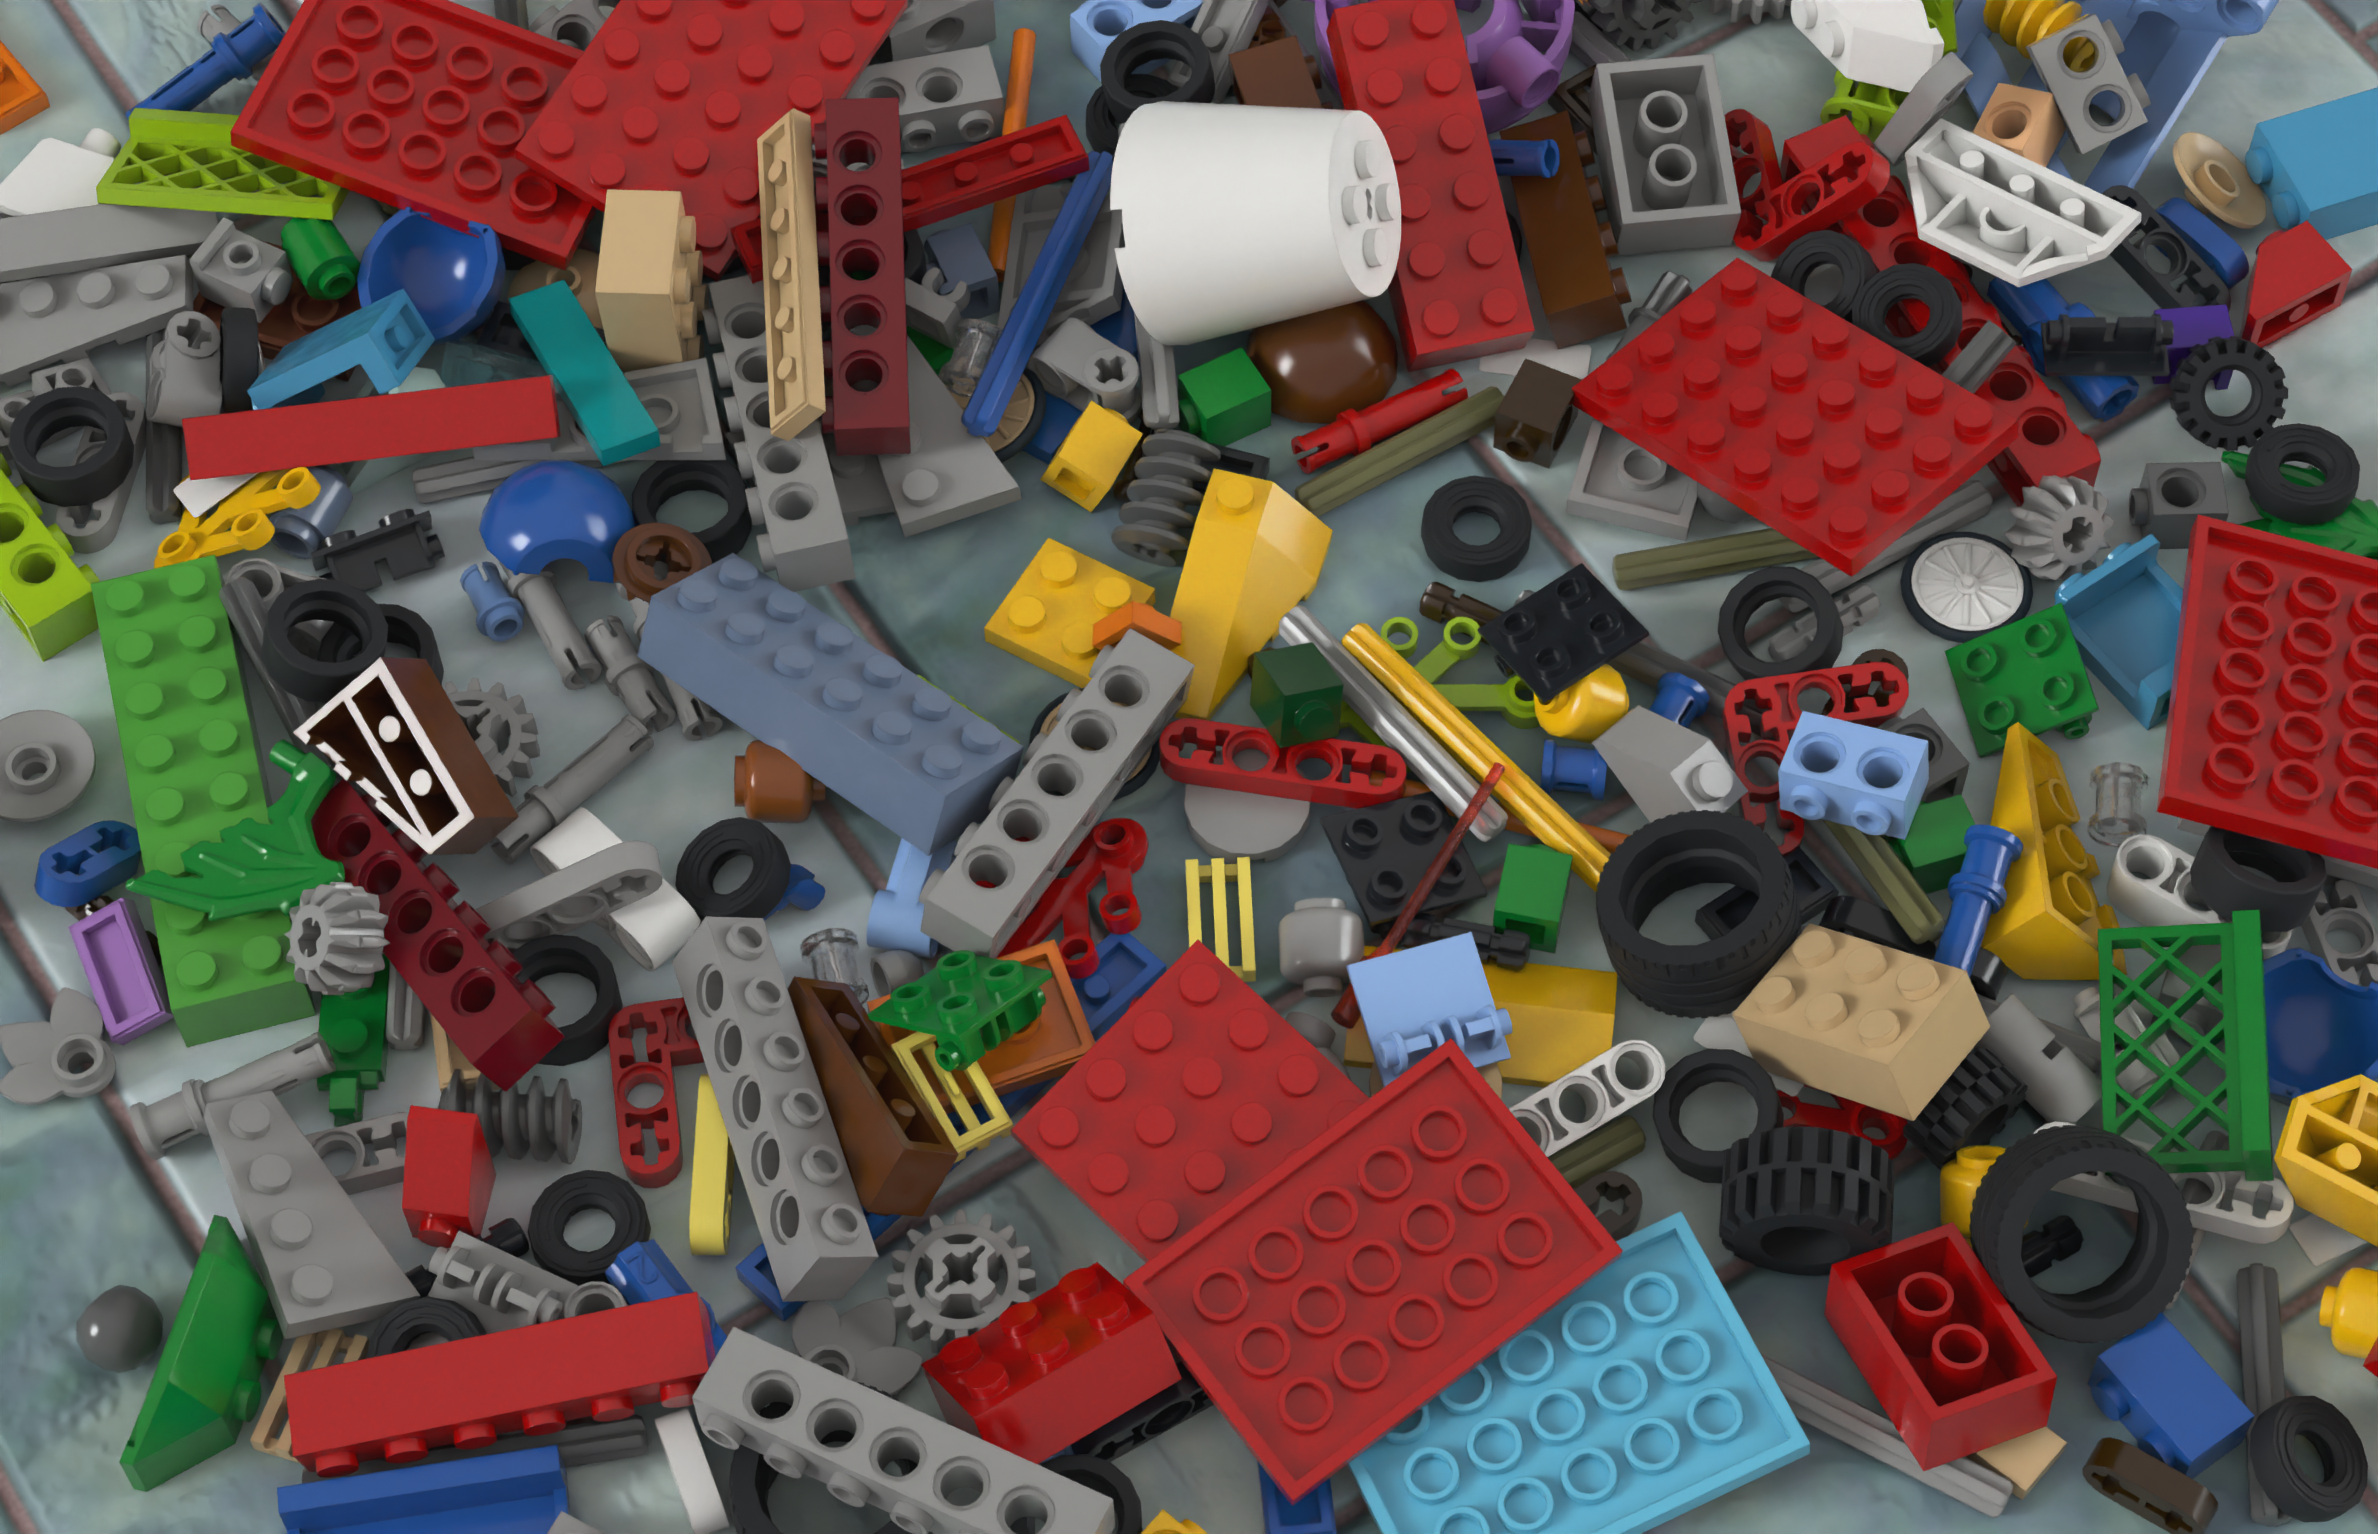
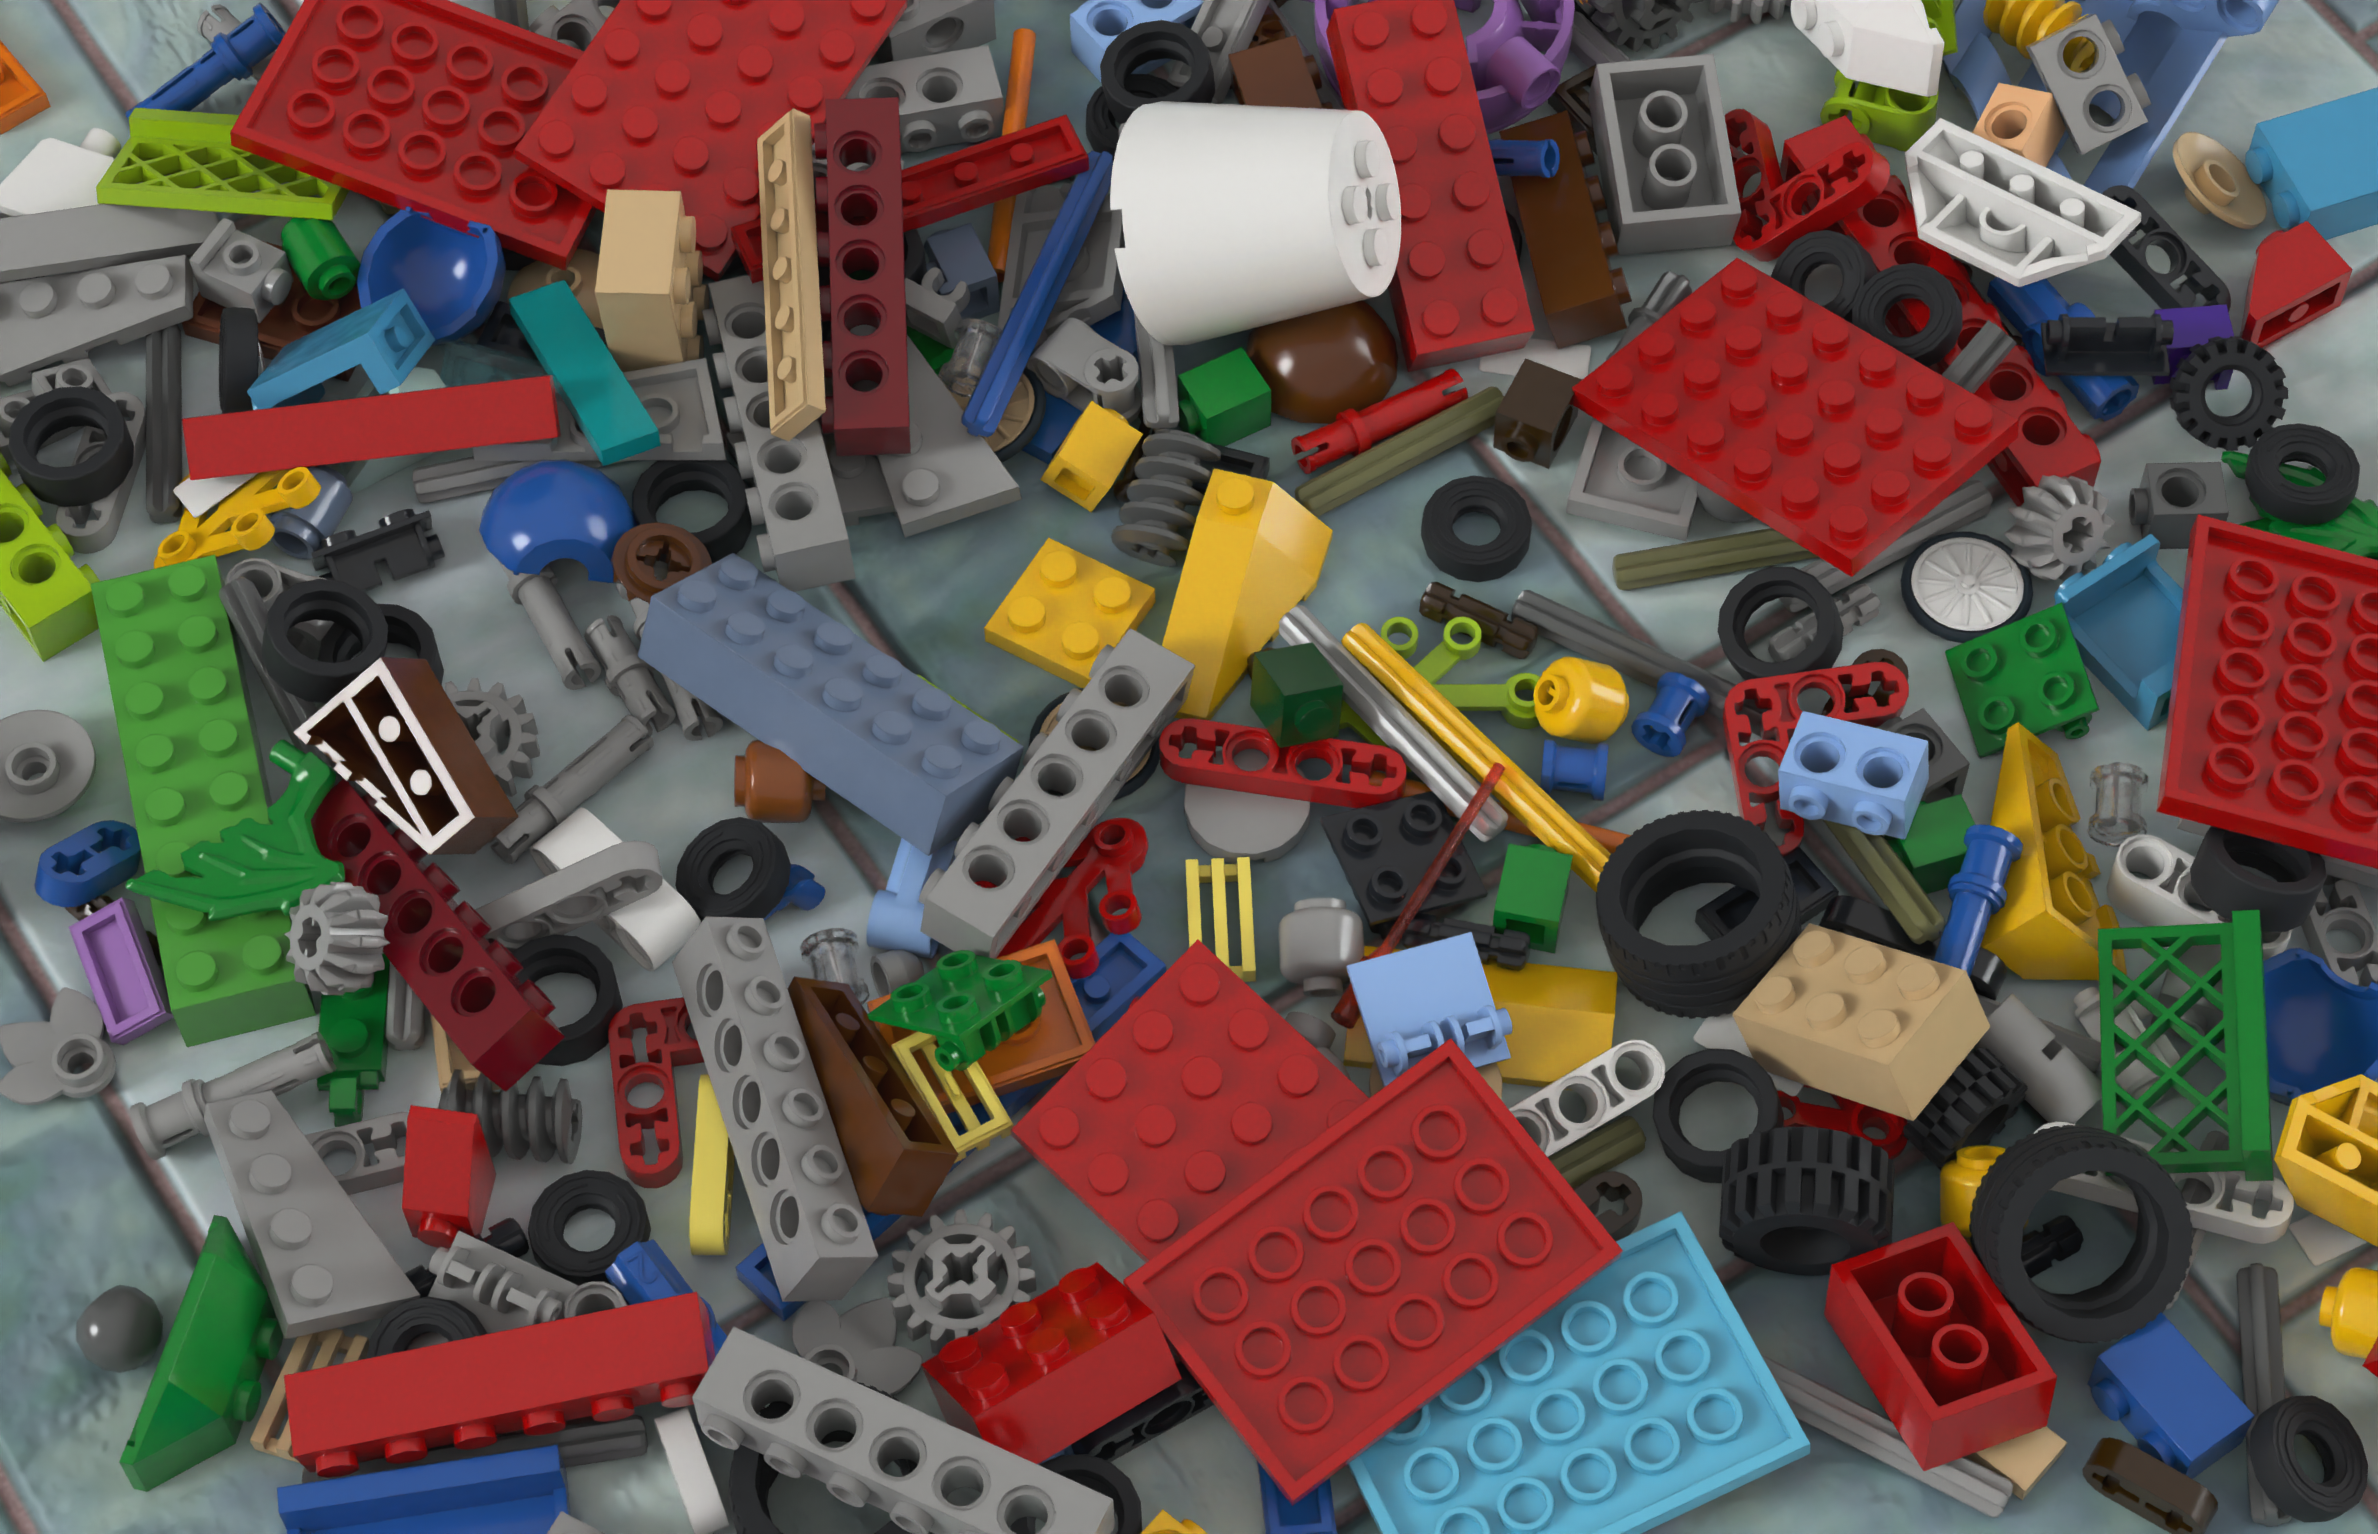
(185, 371): light grey piece -> none
(496, 611): medium blue pin -> none
(1143, 620): orange plate -> none
(1562, 633): black hinge -> none
(1667, 766): light grey slope -> none
(1923, 107): light grey beam -> none
(2206, 240): blue beam -> none

